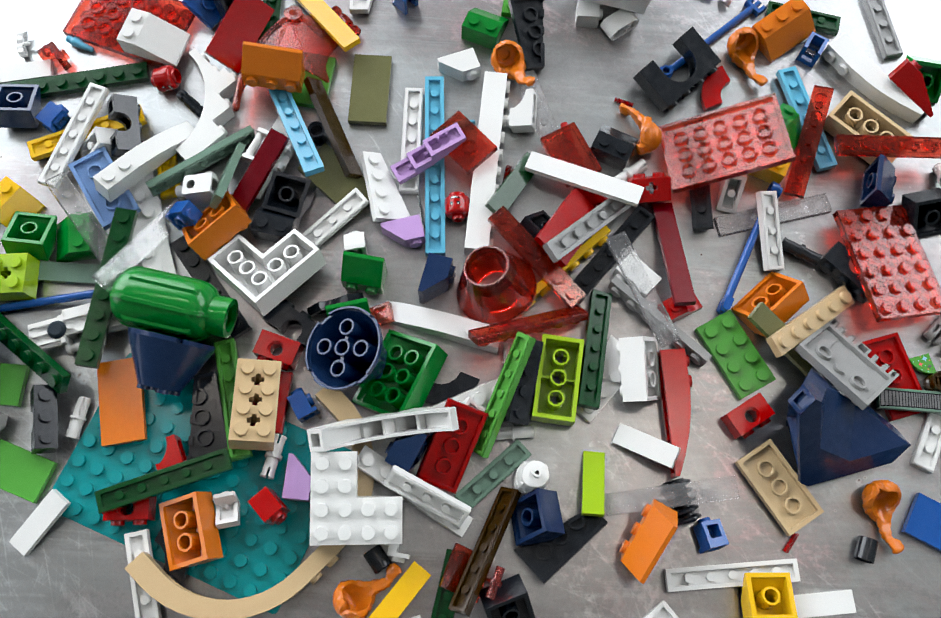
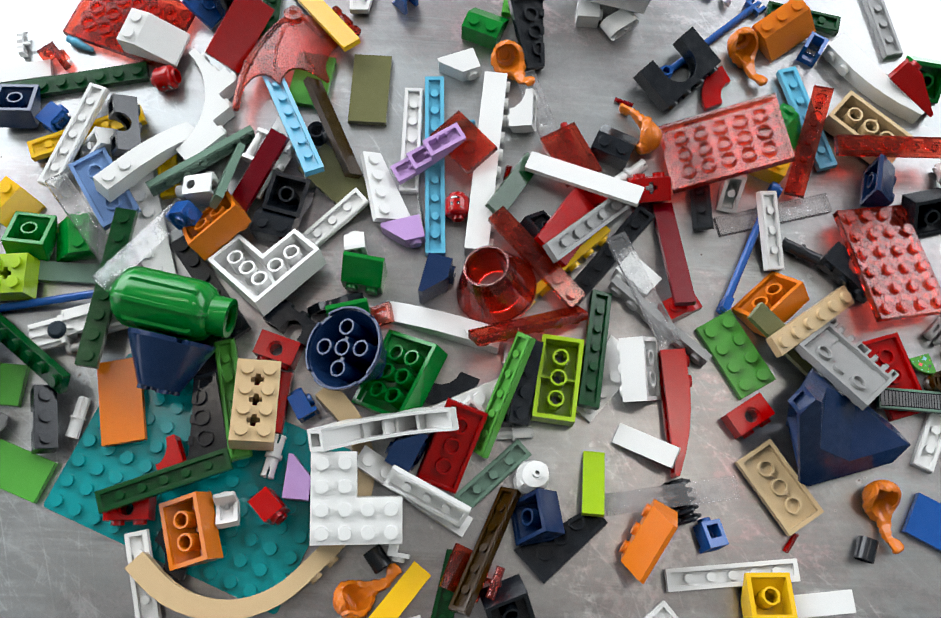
(39, 522): white tile -> none
(190, 102): black axle -> none
(272, 67): orange slope -> none

